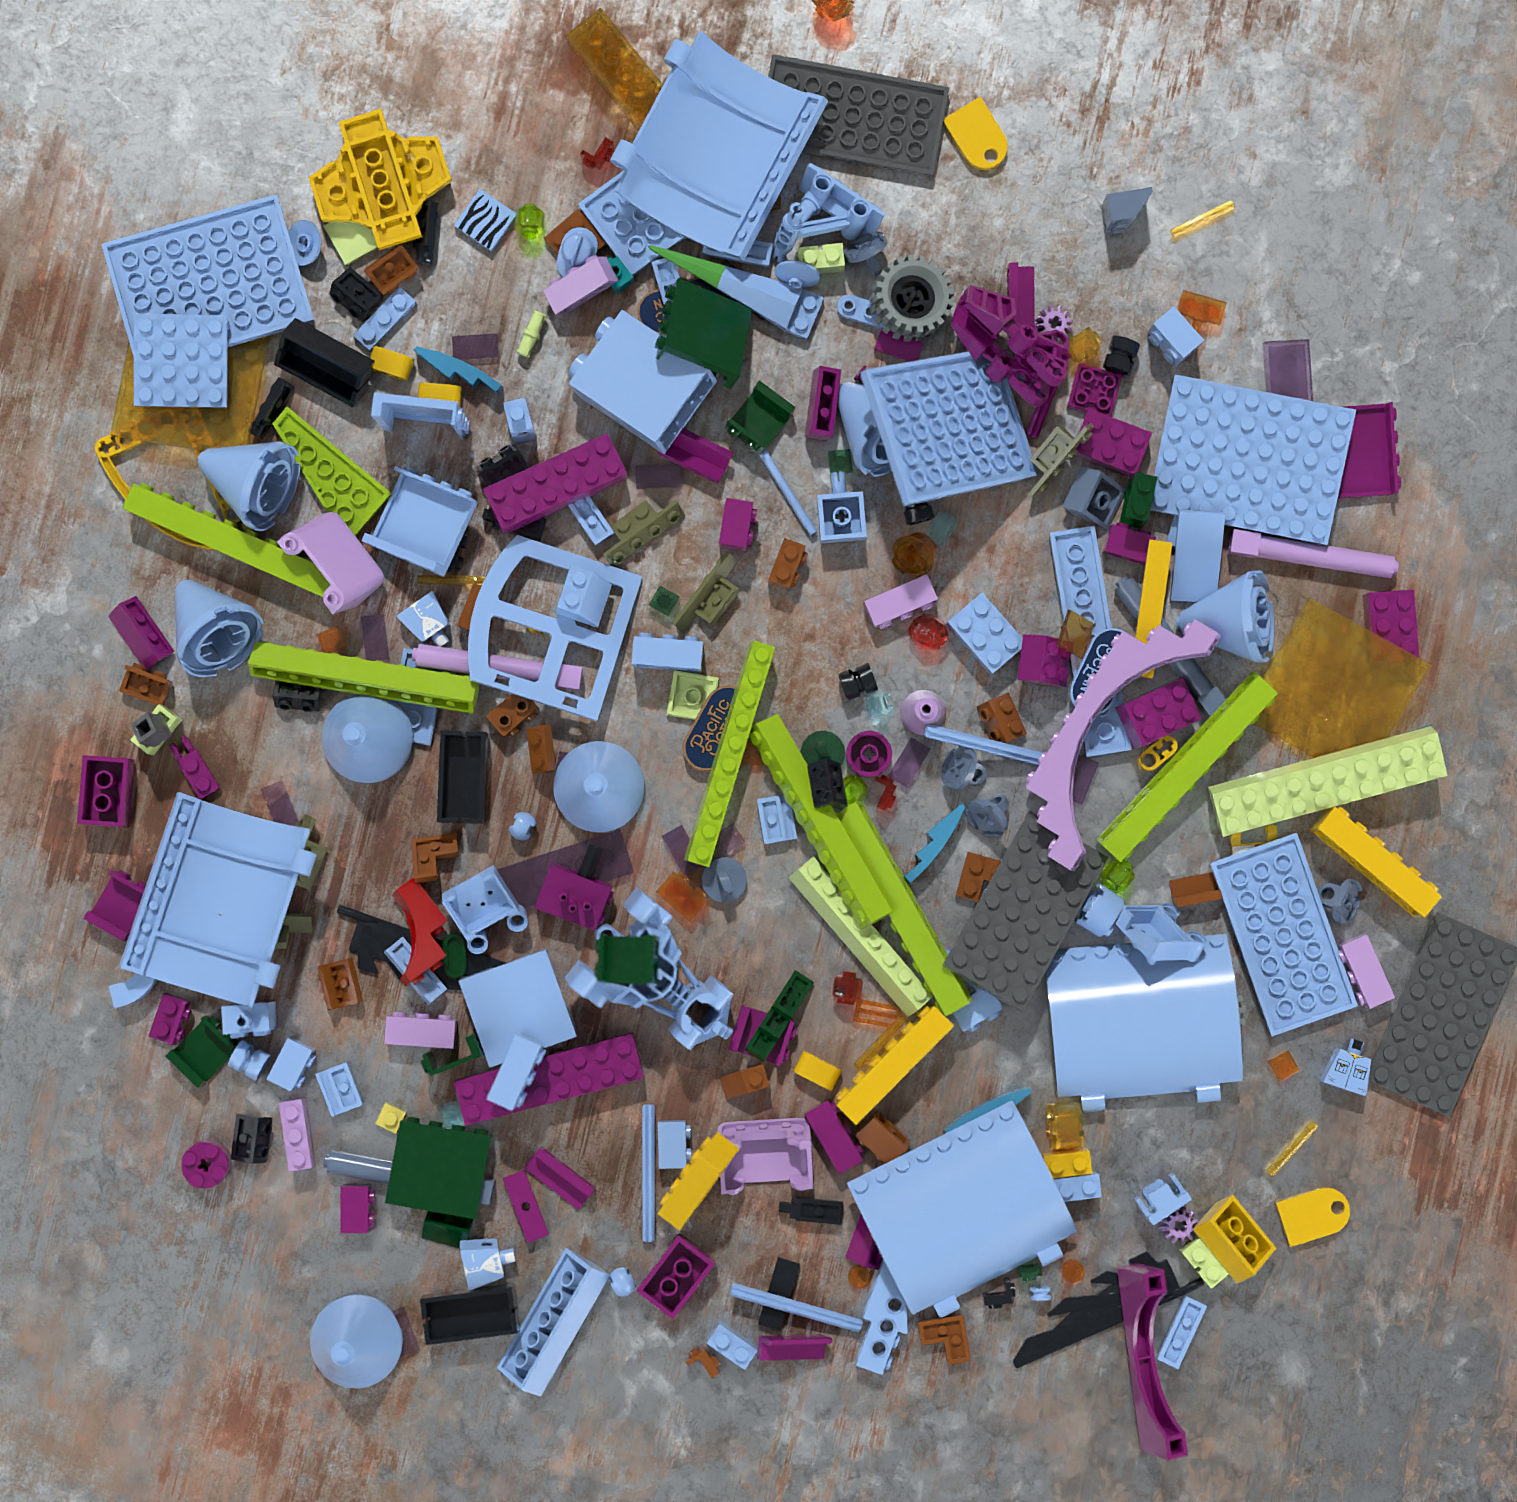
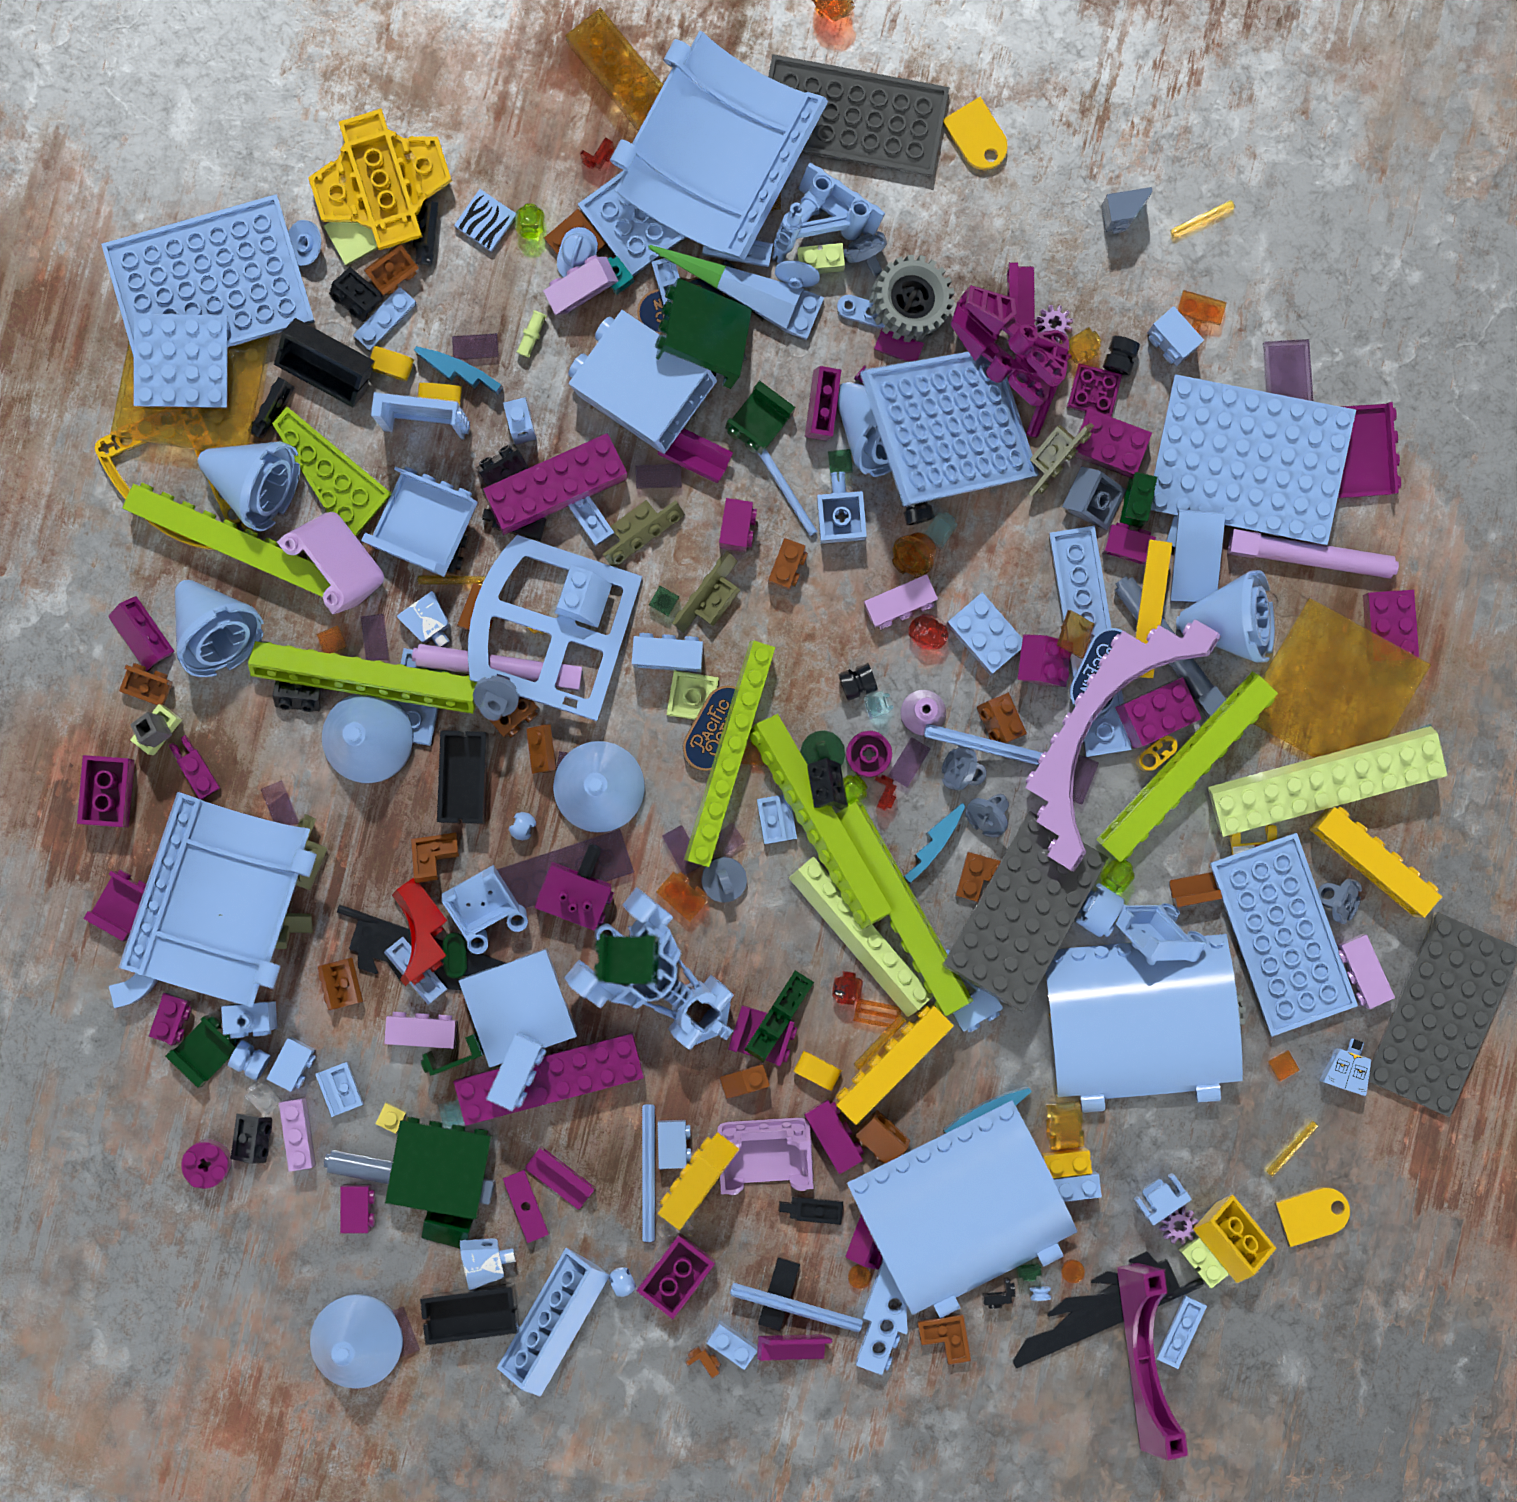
(495, 697): none -> sand blue tile

